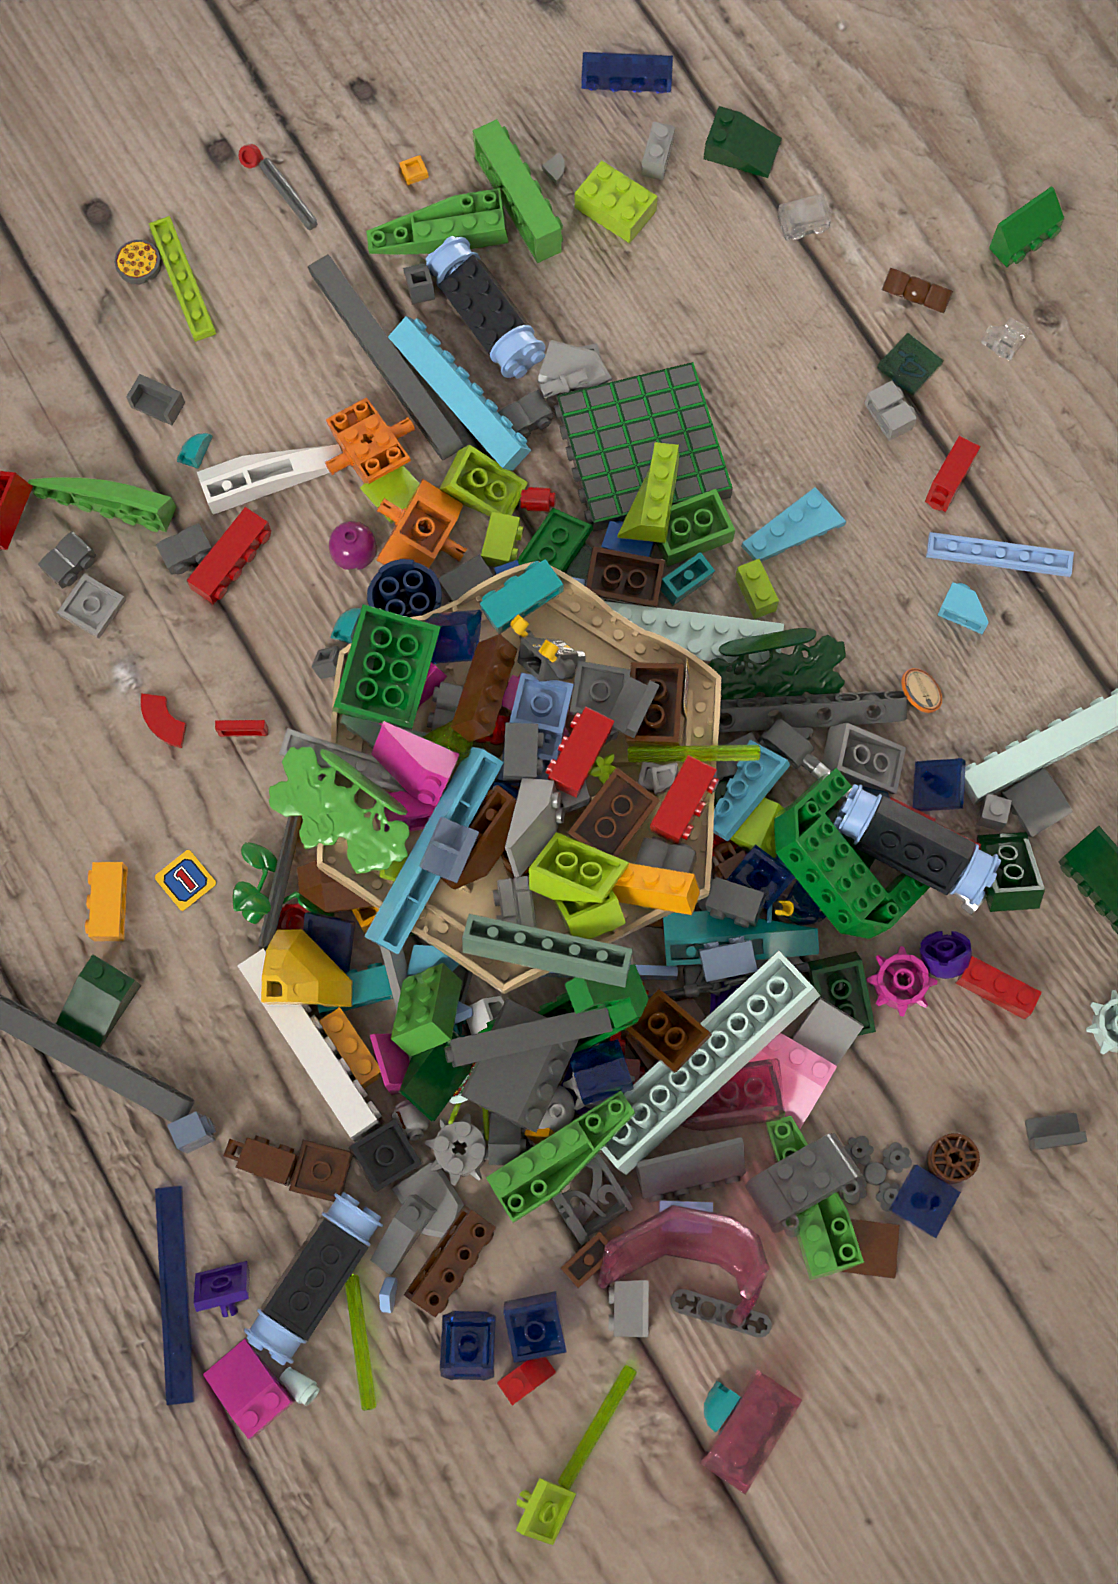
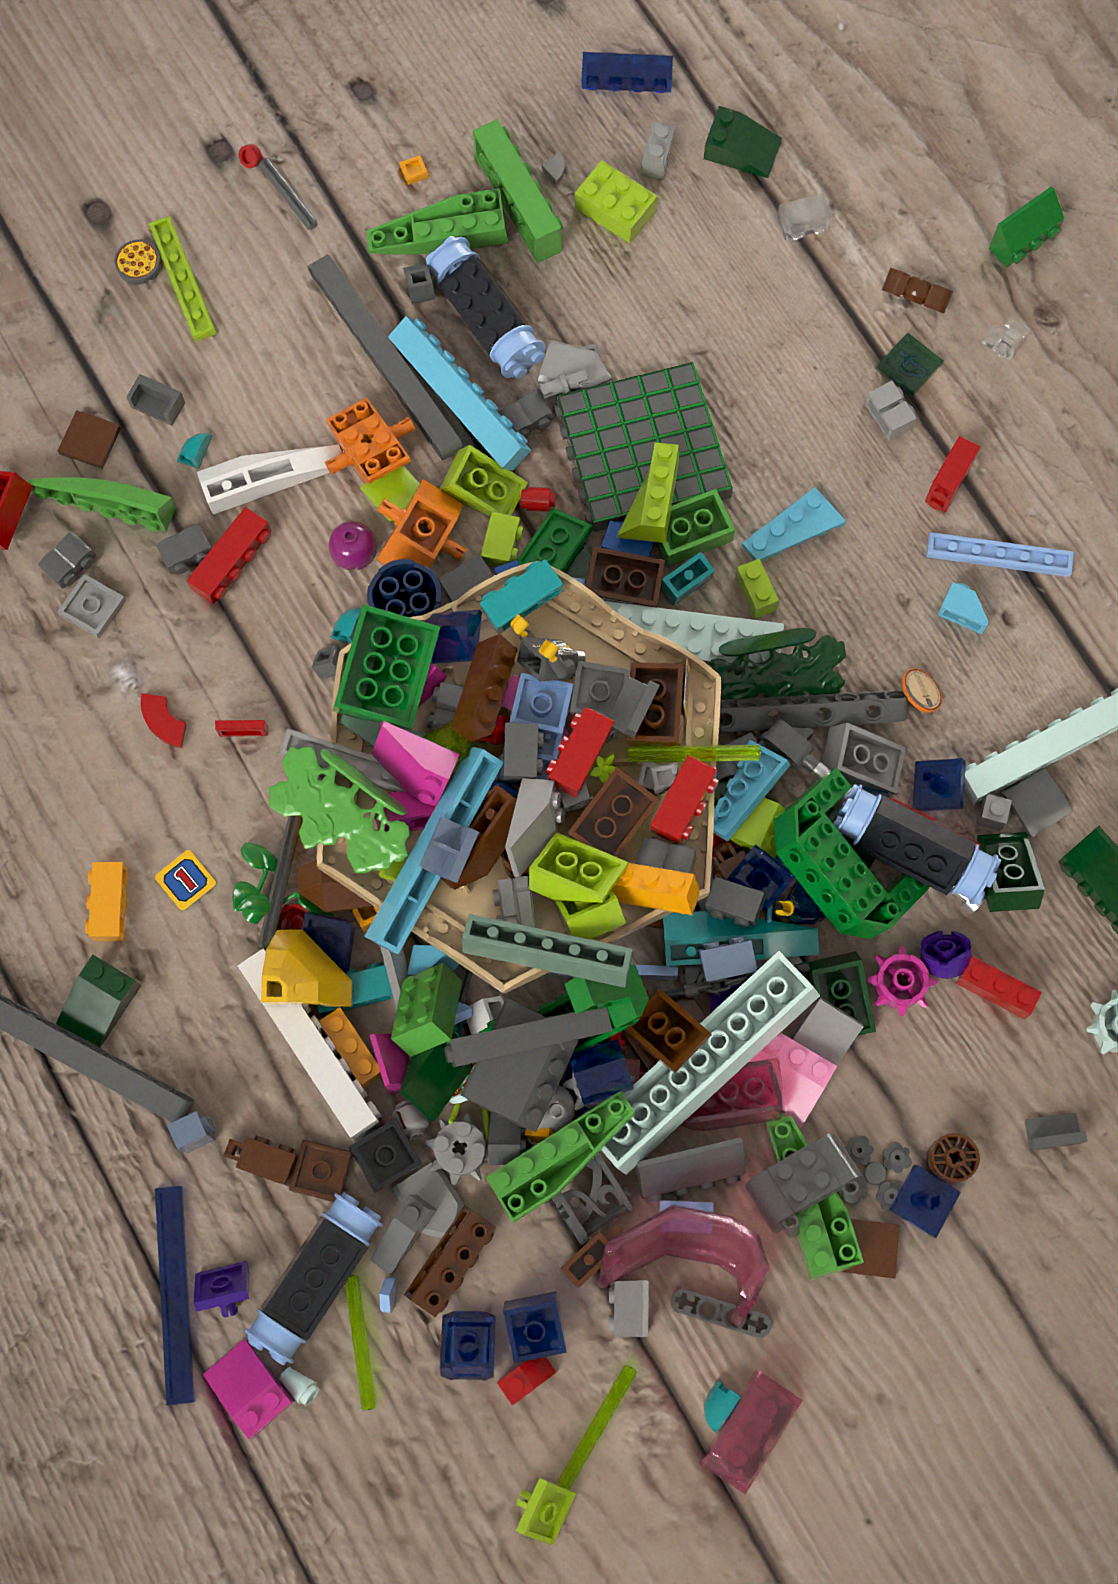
(89, 439): none -> reddish brown tile

